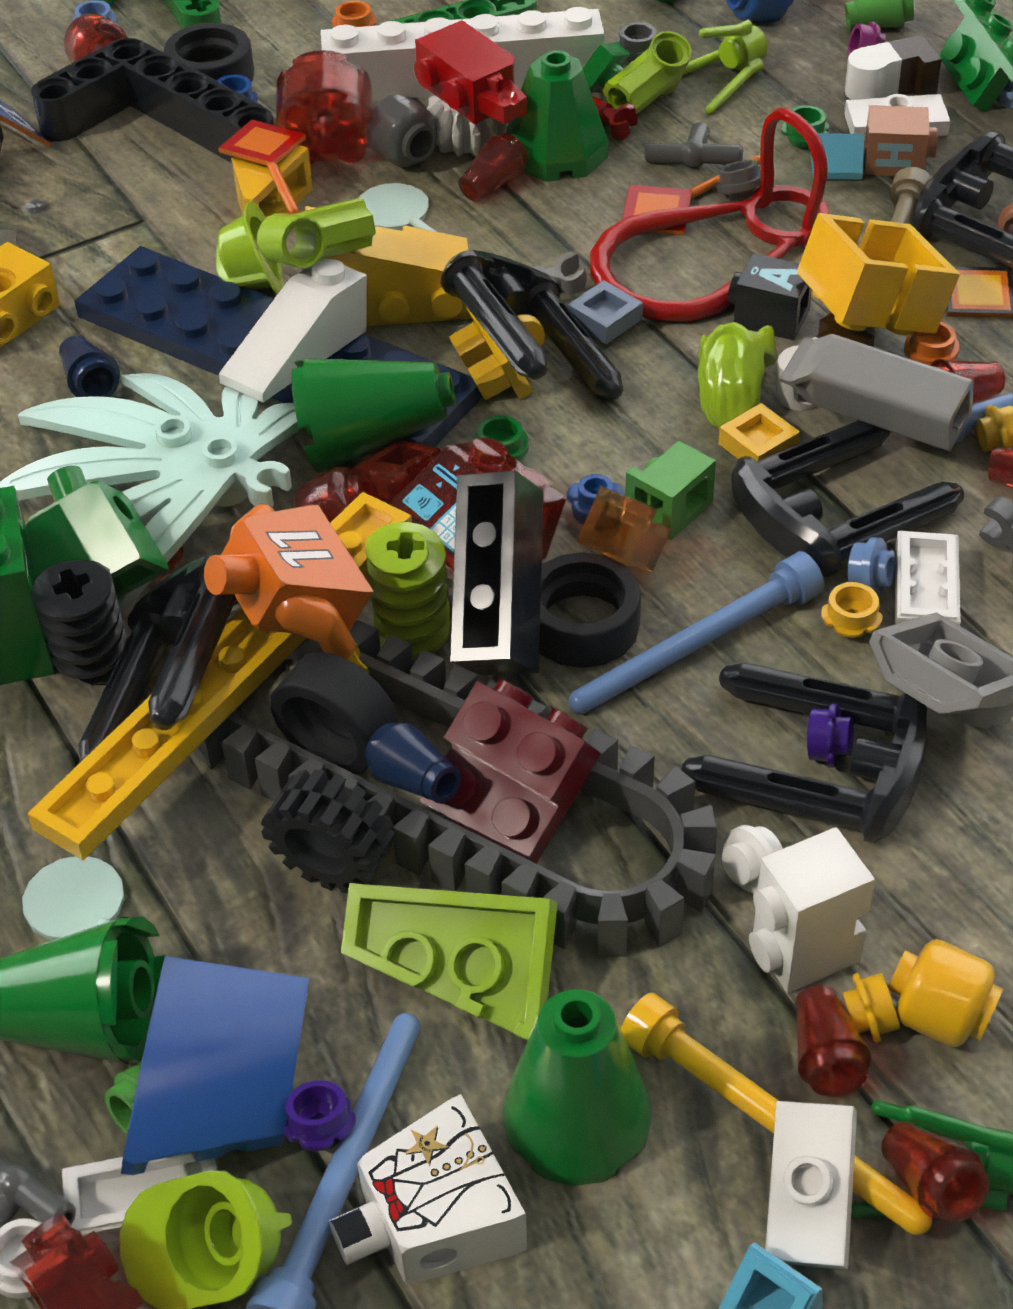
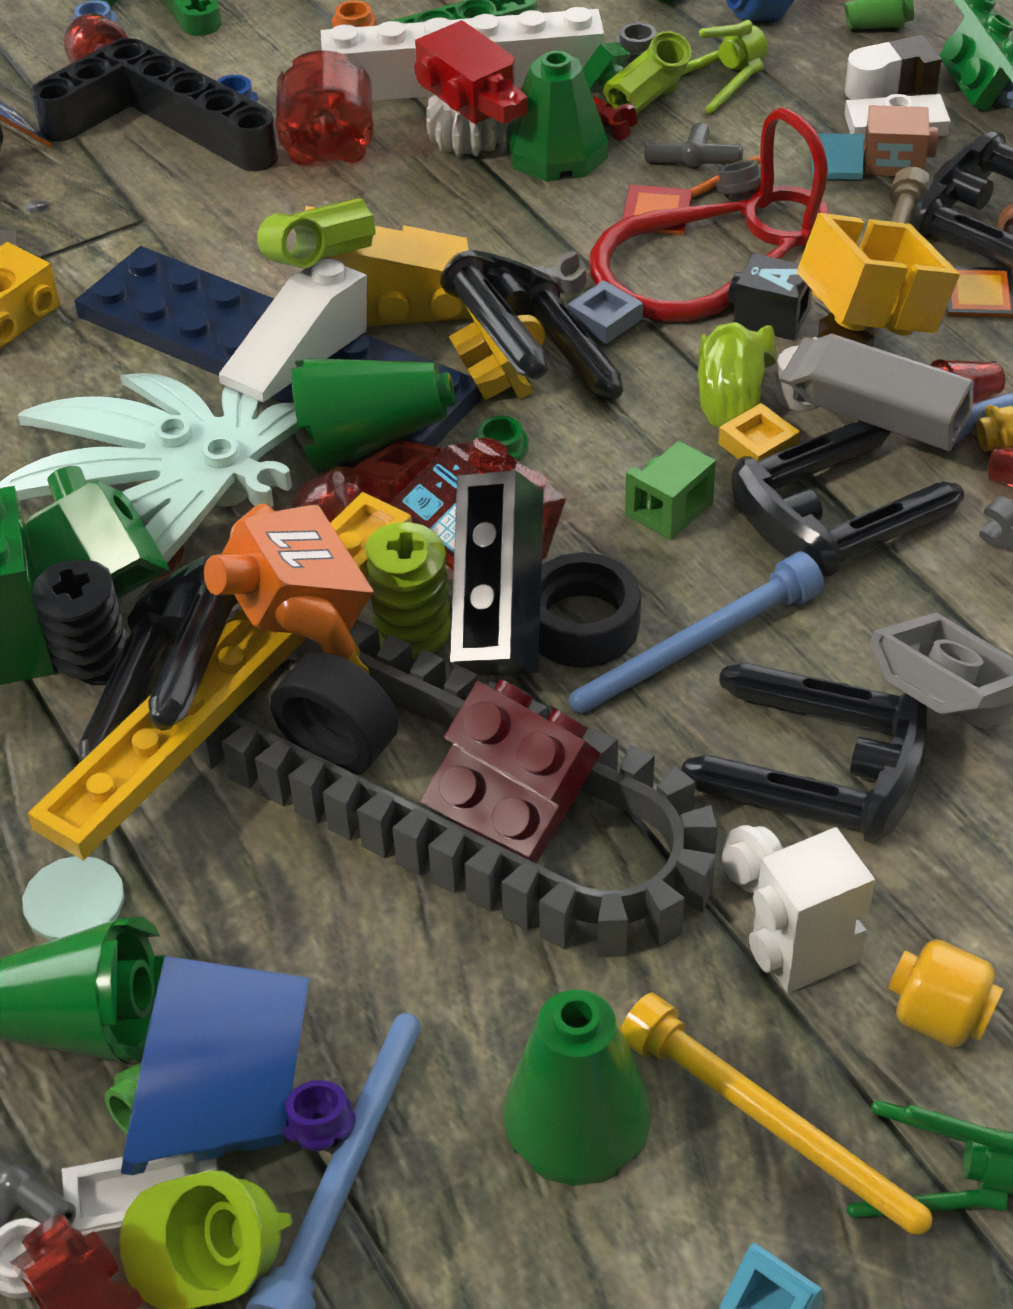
(88, 368): dark blue cone -> none
(213, 42): black tyre -> none
(240, 257): lime piece -> none
(256, 184): yellow slope -> none
(266, 146): orange piece -> none
(328, 830): black tyre -> none
(397, 206): light aqua piece -> none
(402, 130): dark grey head -> none
(410, 762): dark blue cone -> none
(434, 1200): white torso -> none
(460, 946): lime wing -> none
(495, 165): clear red cone -> none
(584, 493): blue plate -> none
(624, 530): clear orange brick -> none
(812, 1184): white plate -> none
(814, 116): green plate -> none
(829, 735): dark purple plate -> none
(829, 1045): clear red cone -> none
(852, 610): yellow plate -> none
(864, 36): magenta plate -> none
(871, 1006): yellow plate -> none
(872, 564): medium blue plate -> none
(927, 576): white plate -> none
(932, 346): orange plate -> none
(938, 1173): clear red cone -> none

